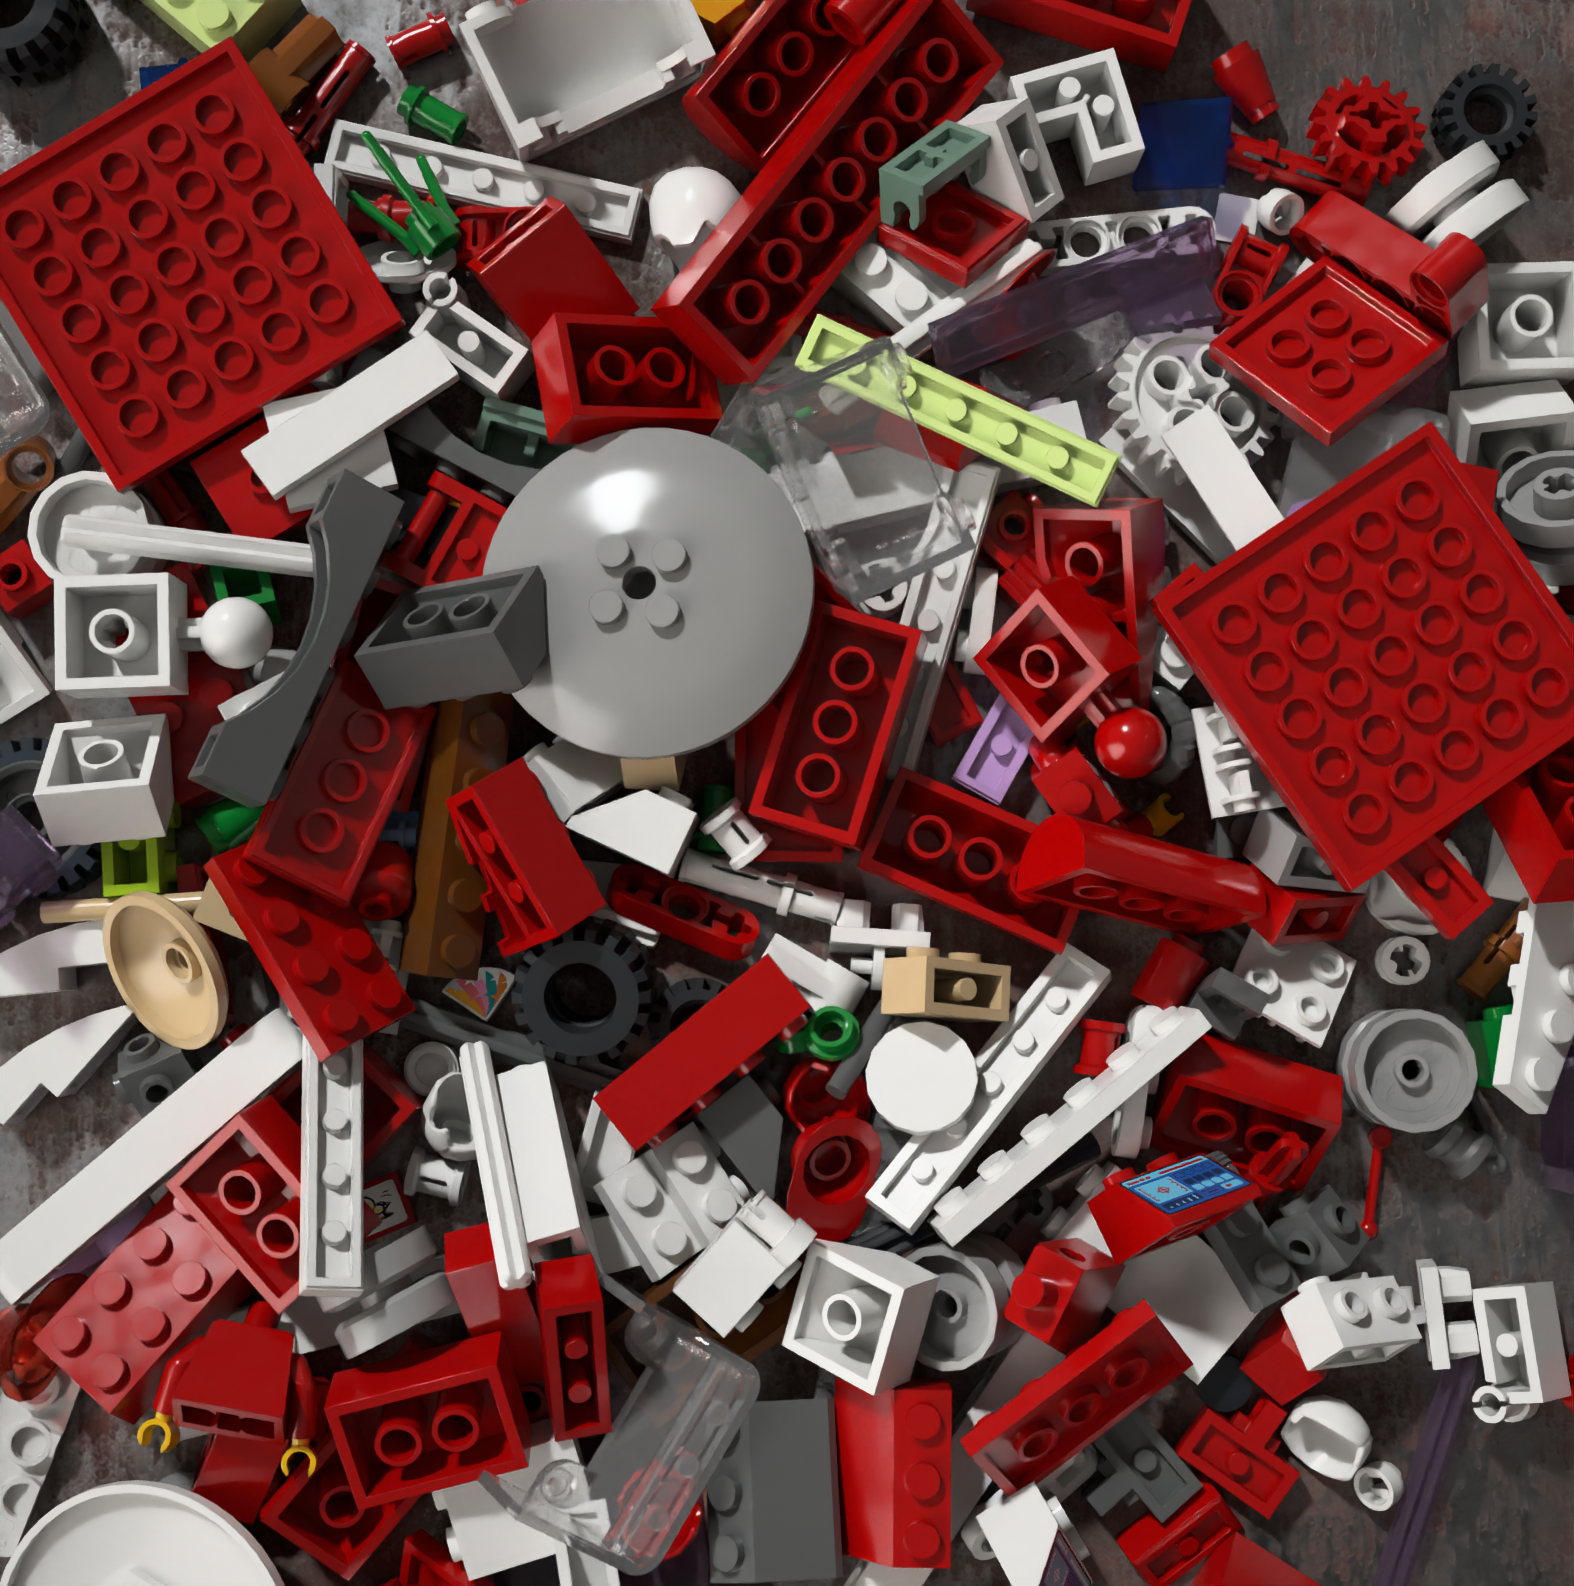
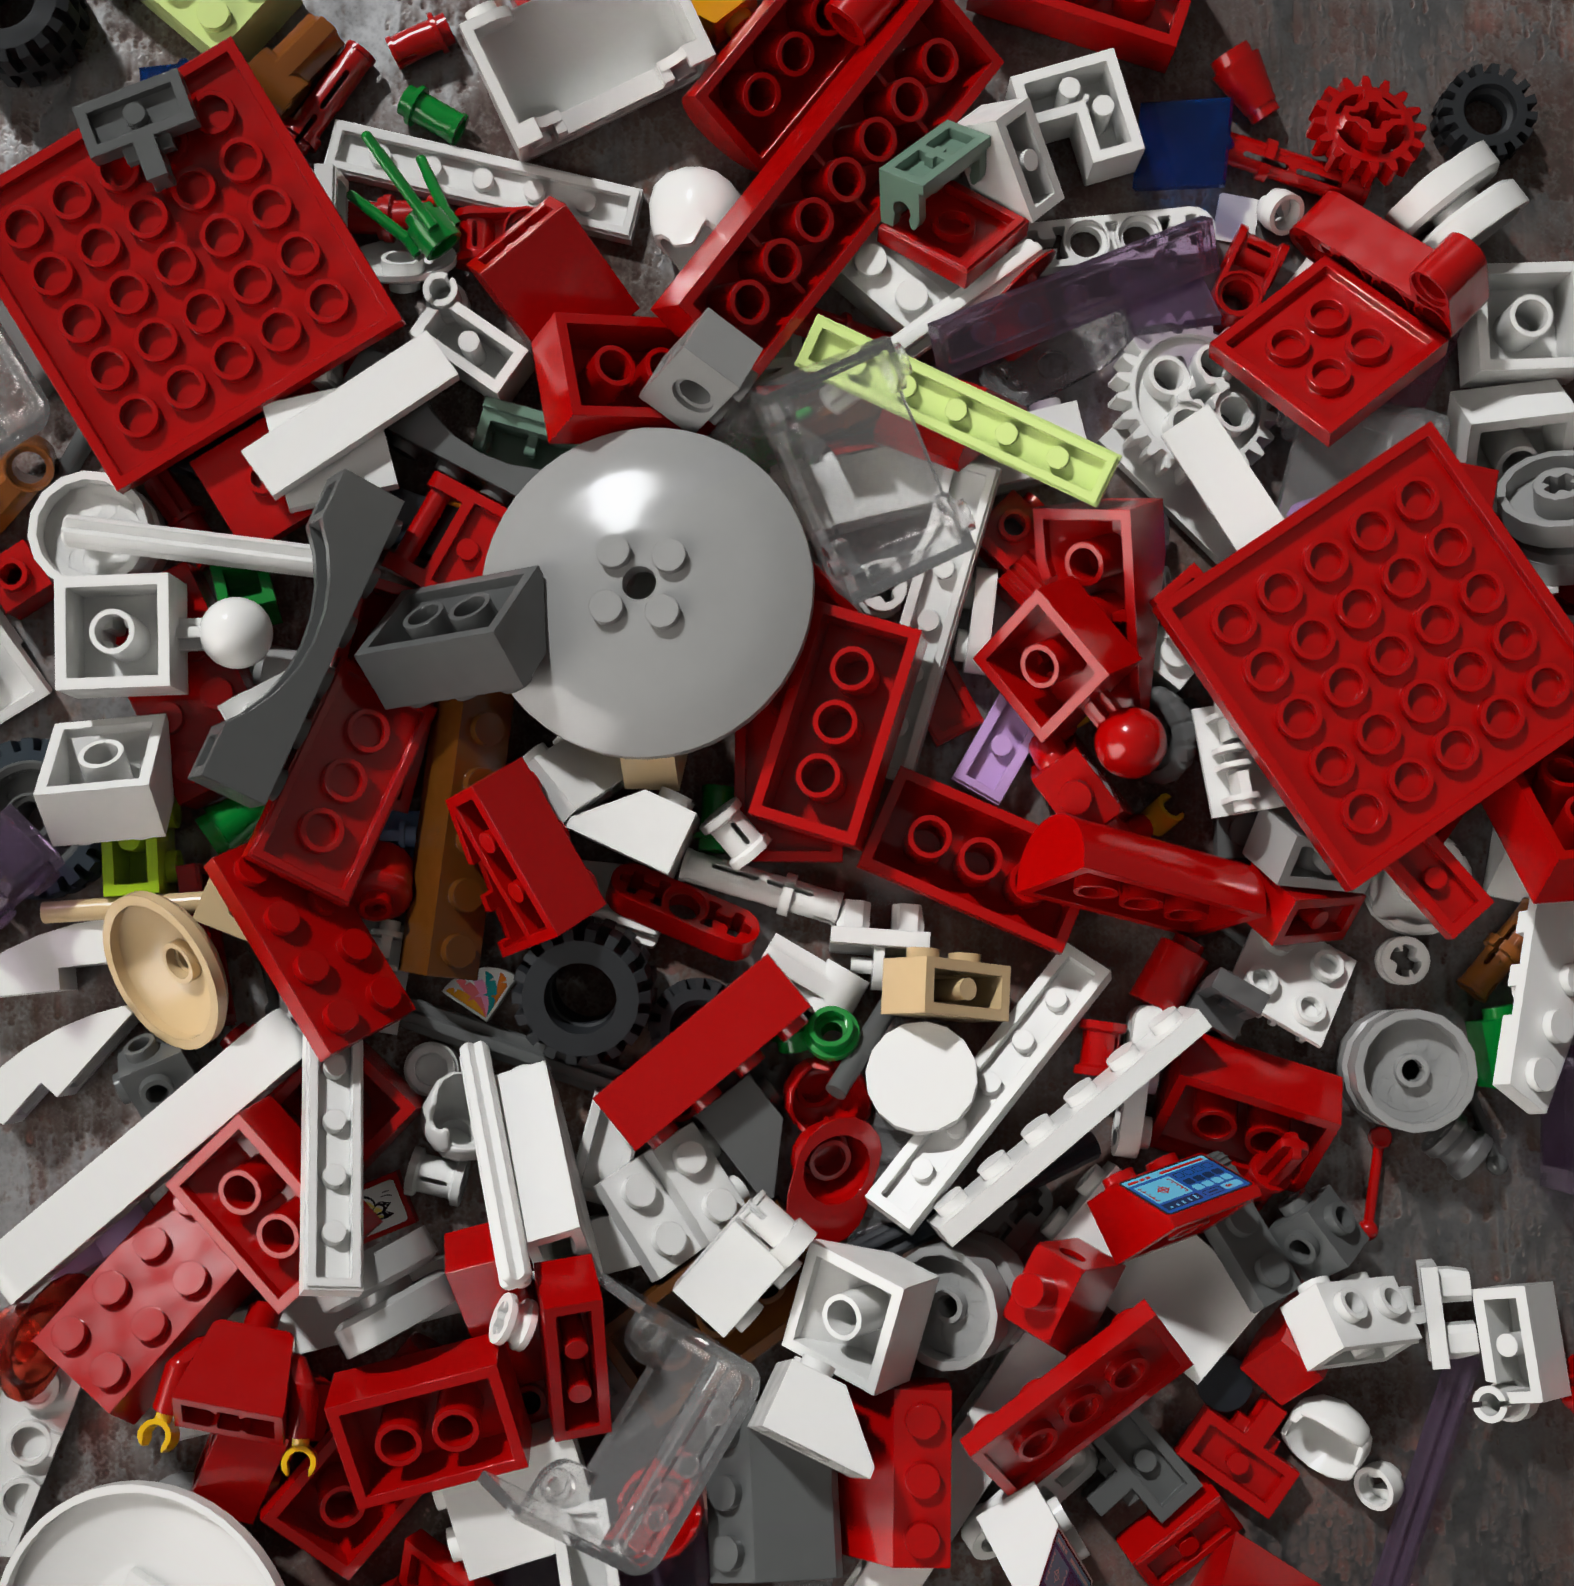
(140, 125): none -> dark grey hinge
(513, 1322): none -> white bush
(703, 373): none -> light grey brick
(813, 1416): none -> white slope

